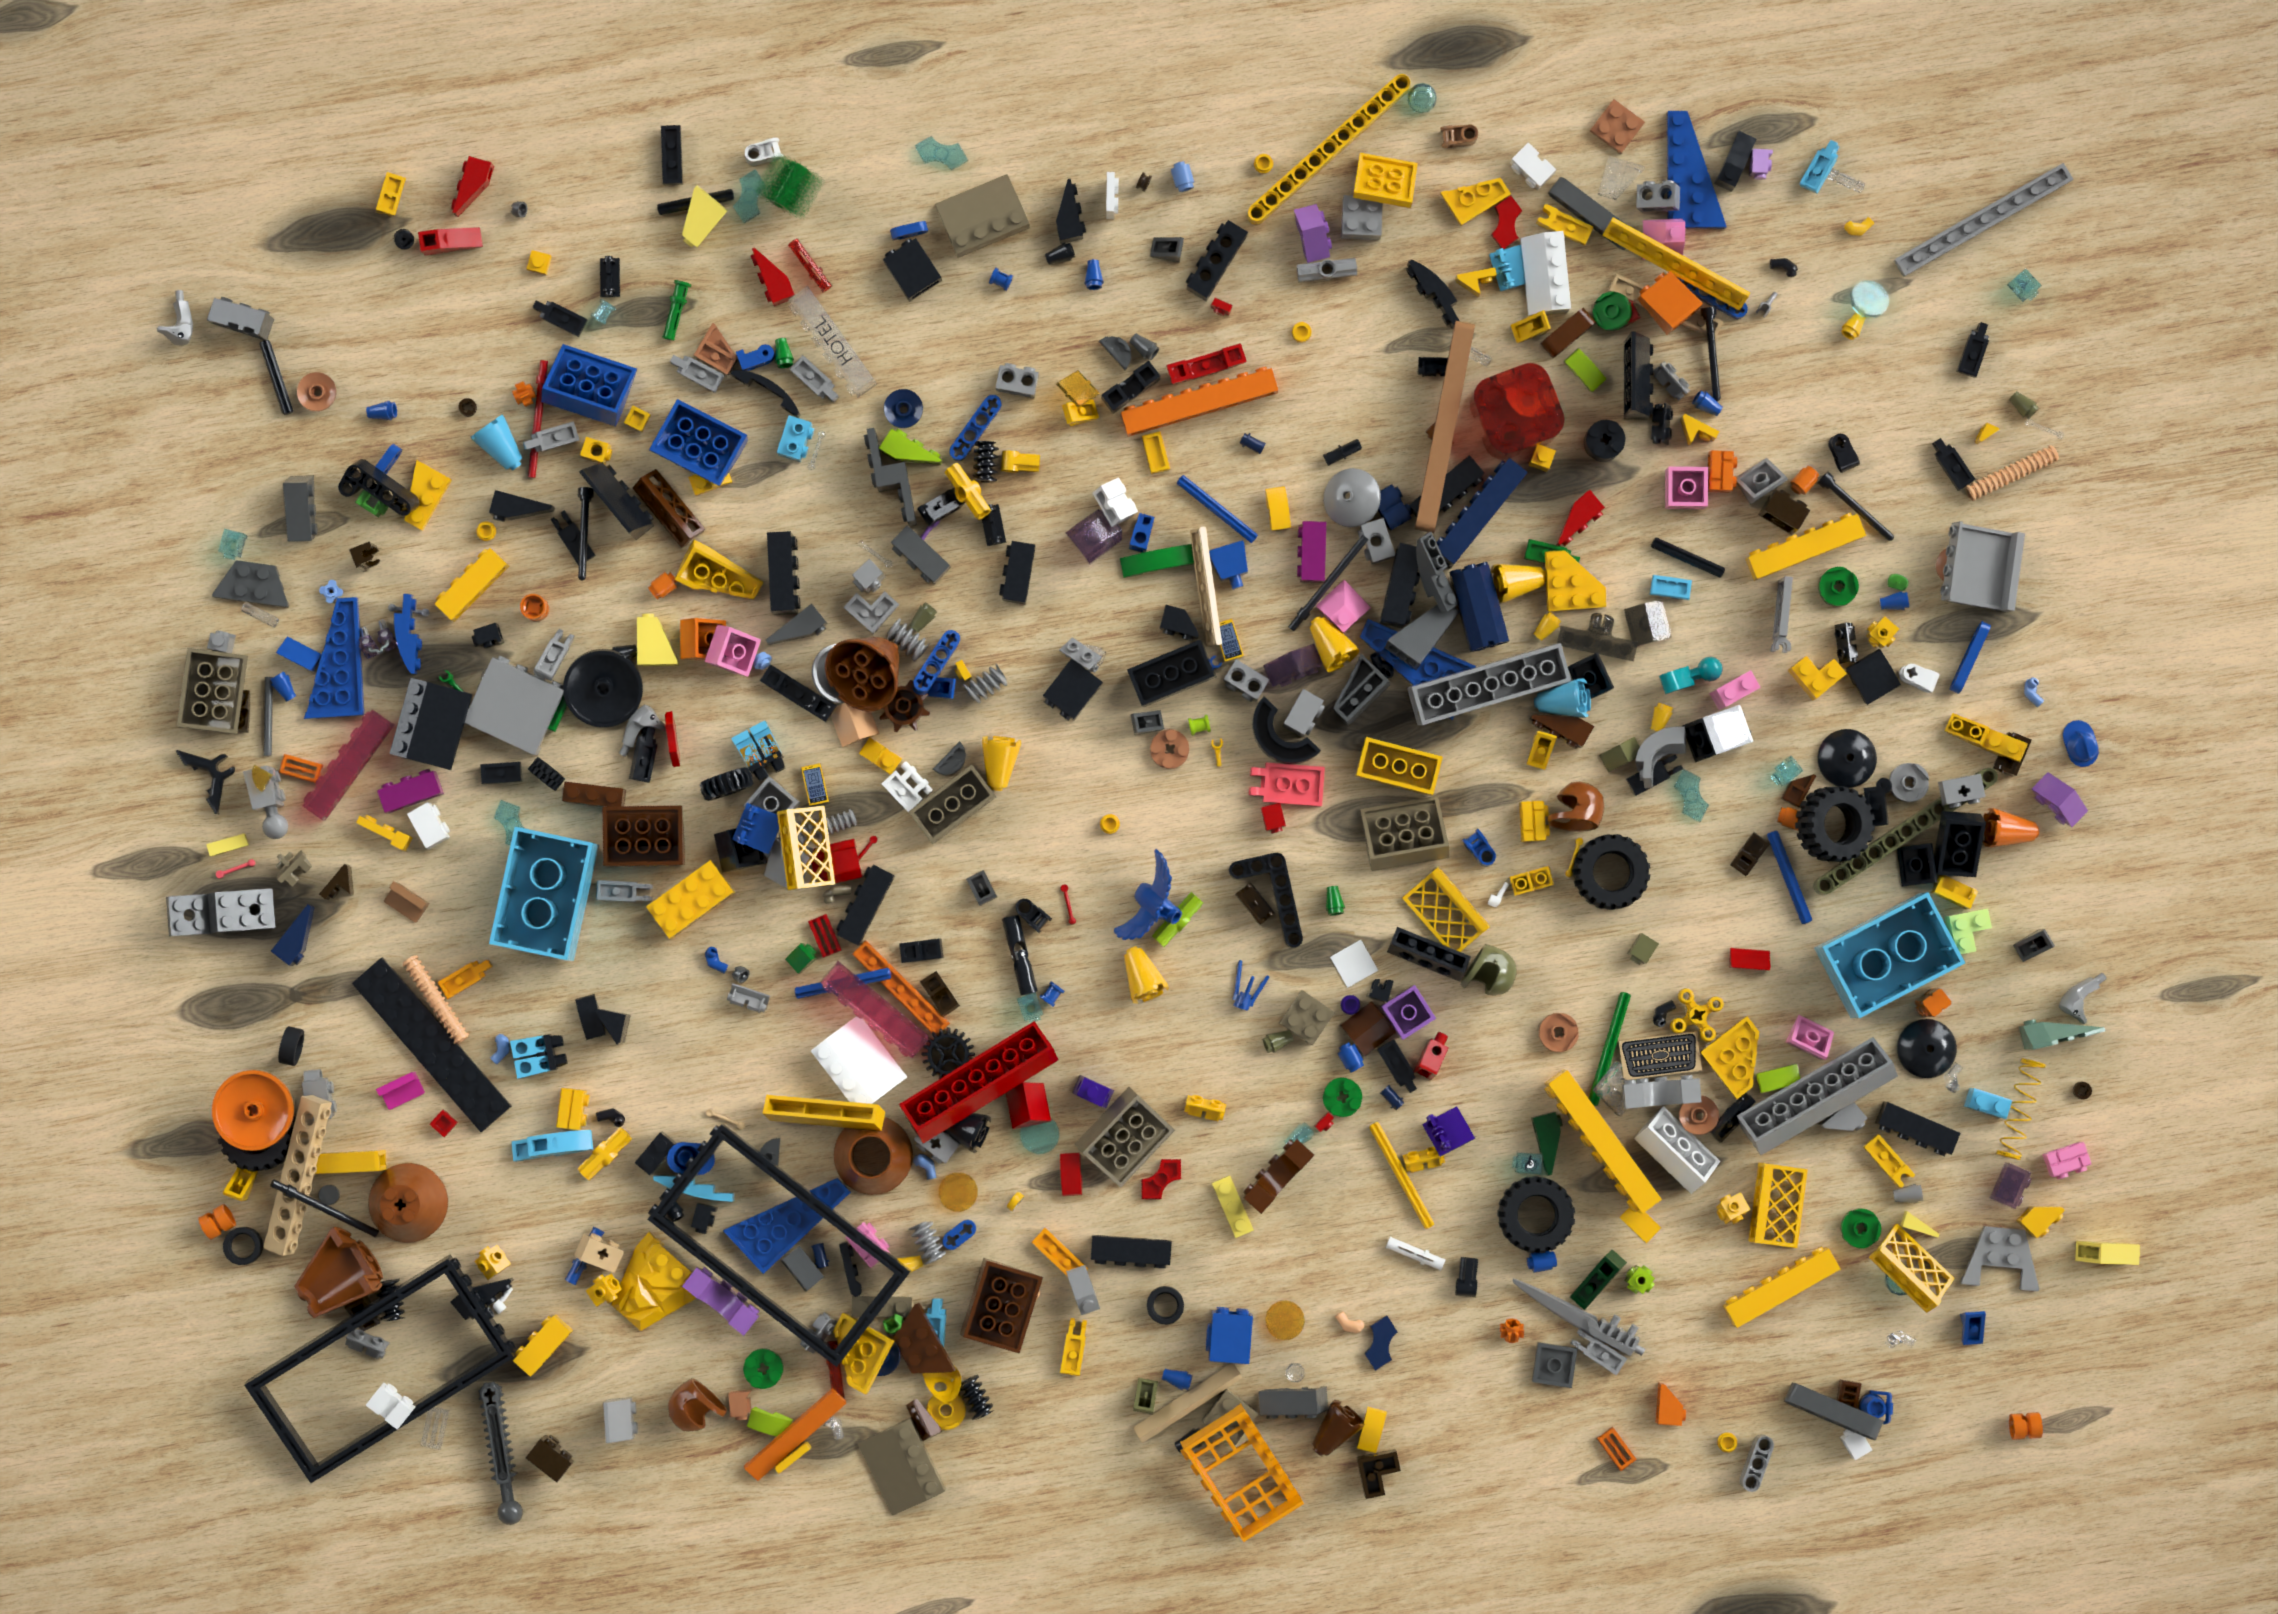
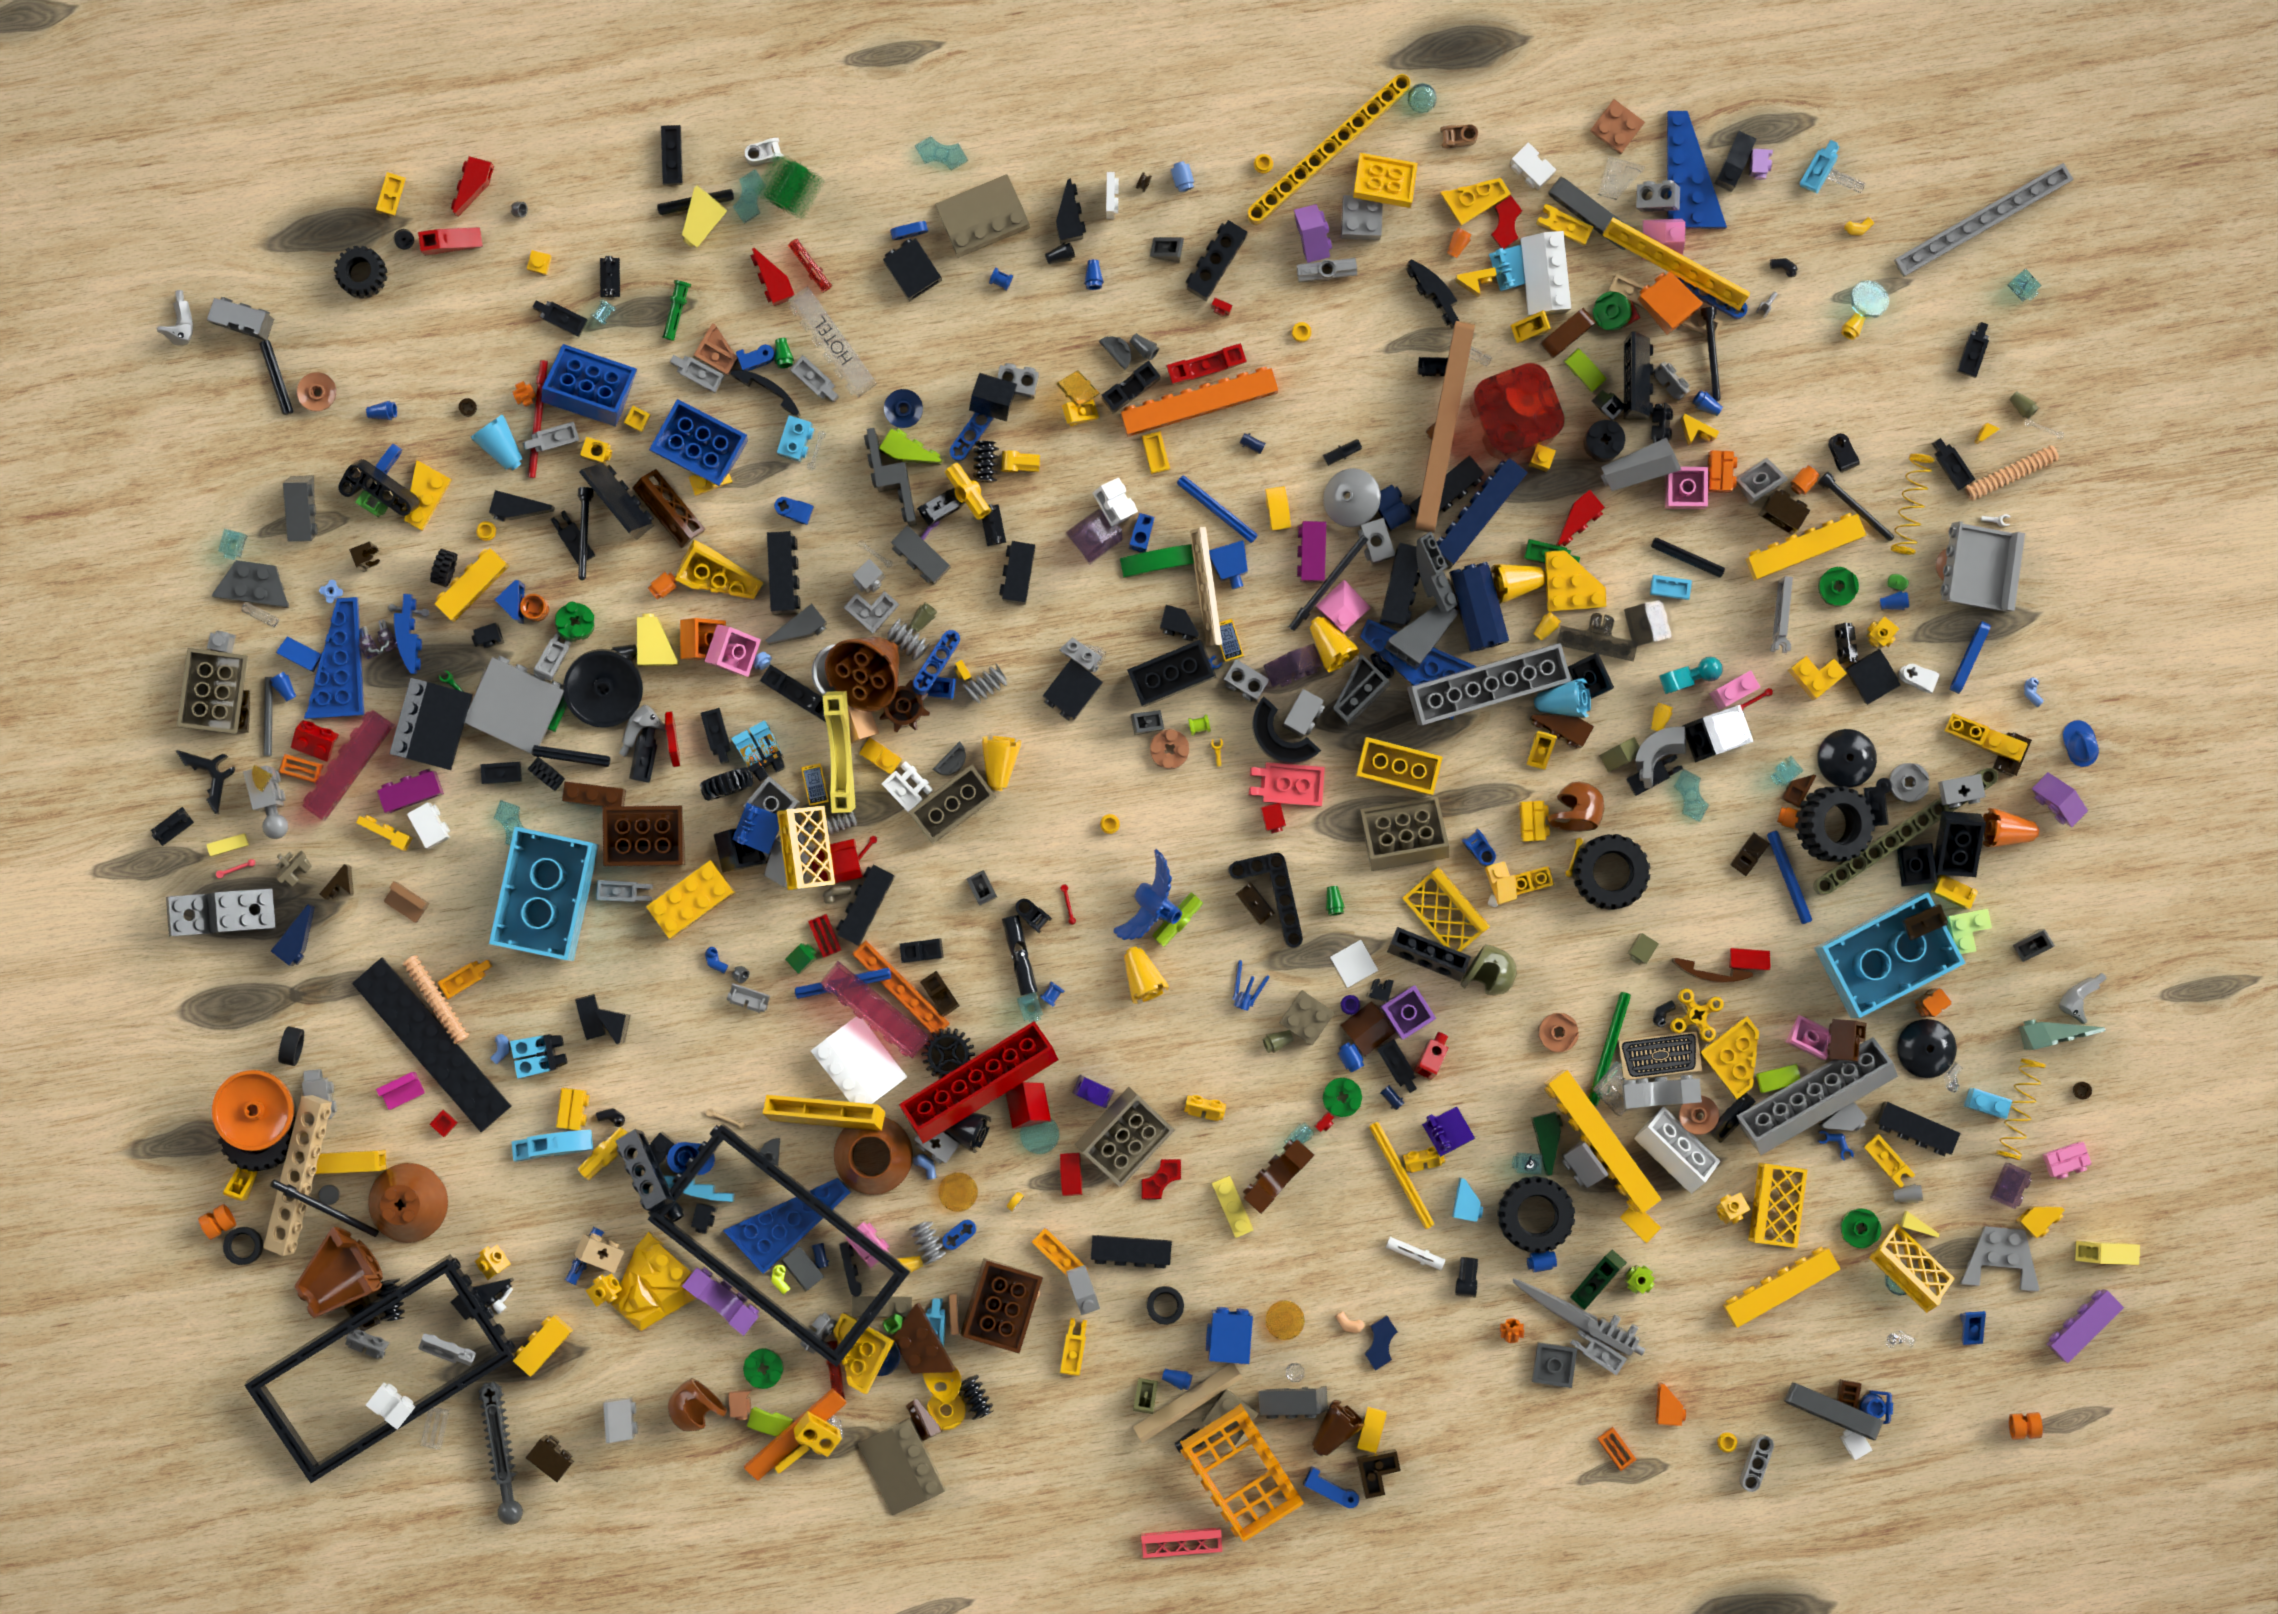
(172, 826): none -> black hinge
(314, 740): none -> red bracket
(349, 260): none -> black tyre
(443, 567): none -> black tyre
(446, 1350): none -> light grey hinge
(511, 599): none -> blue slope
(572, 756): none -> black axle
(574, 611): none -> green plate
(661, 1194): none -> black brick
(716, 733): none -> black hinge
(778, 1278): none -> neon yellow arm
(797, 511): none -> blue piece
(819, 1430): none -> yellow brick
(837, 723): none -> light yellow arch
(954, 1316): none -> medium nougat tile
(992, 396): none -> black slope
(1181, 1535): none -> coral fence
(1347, 1497): none -> blue leg
(1458, 242): none -> orange cone
(1466, 1203): none -> medium azure slope
(1501, 882): none -> yellow slope
(1584, 1164): none -> light grey slope
(1609, 404): none -> black brick
(1641, 466): none -> light grey slope
(1688, 967): none -> reddish brown slope
(1768, 692): none -> red hinge
(1840, 1138): none -> blue arm
(1846, 1039): none -> reddish brown brick
(1902, 549): none -> yellow piece
(1925, 922): none -> dark brown hinge
(1999, 520): none -> white hand
(2084, 1326): none -> medium lavender brick

